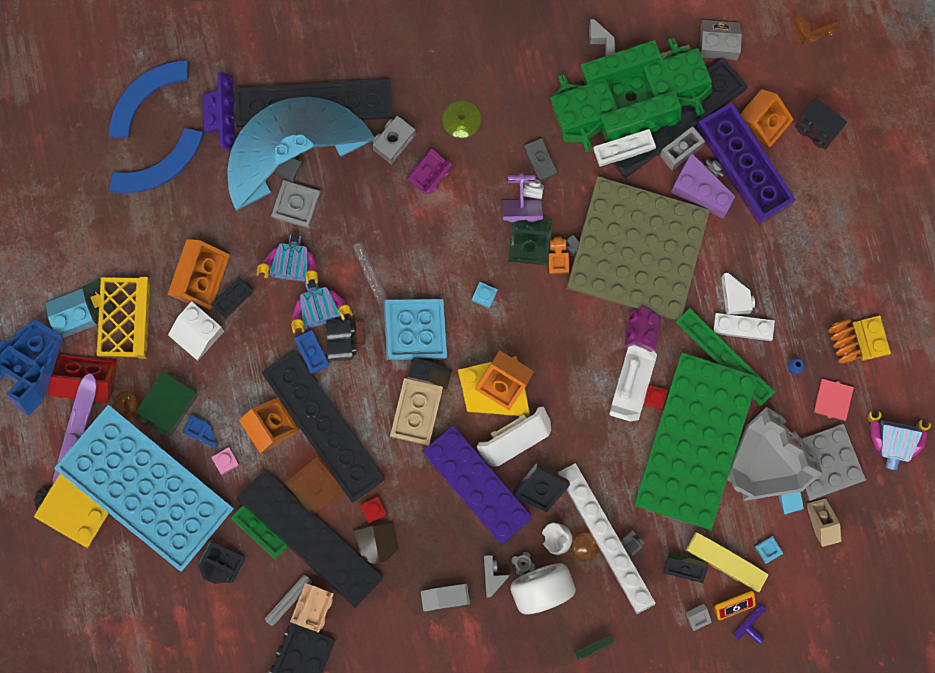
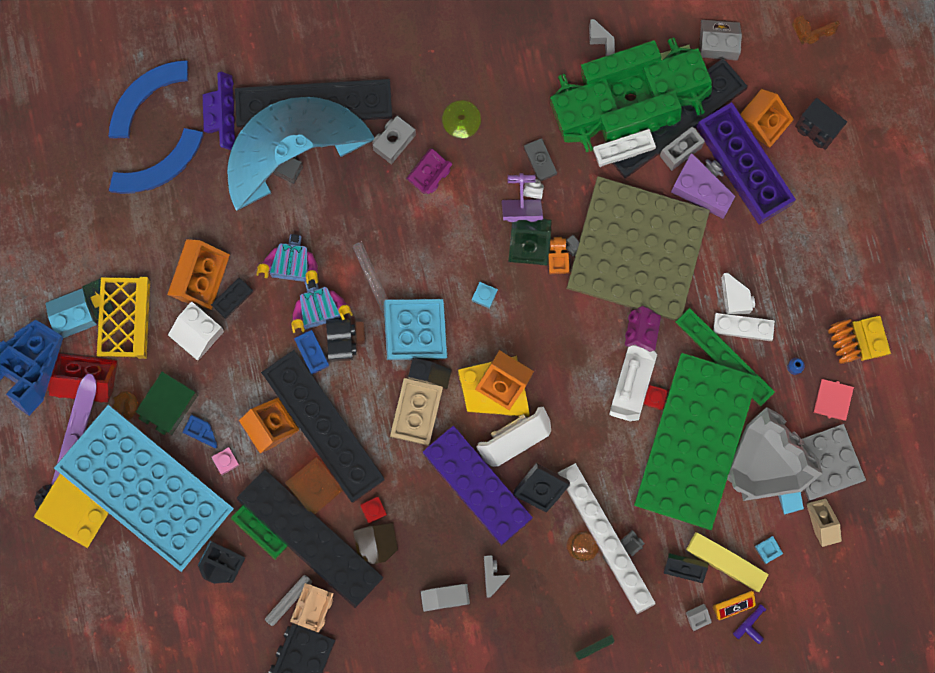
(296, 204): light grey tile -> none
(525, 557): light grey plate -> none
(543, 588): white wheel -> none
(557, 538): white hair -> none
(897, 440): torso -> none

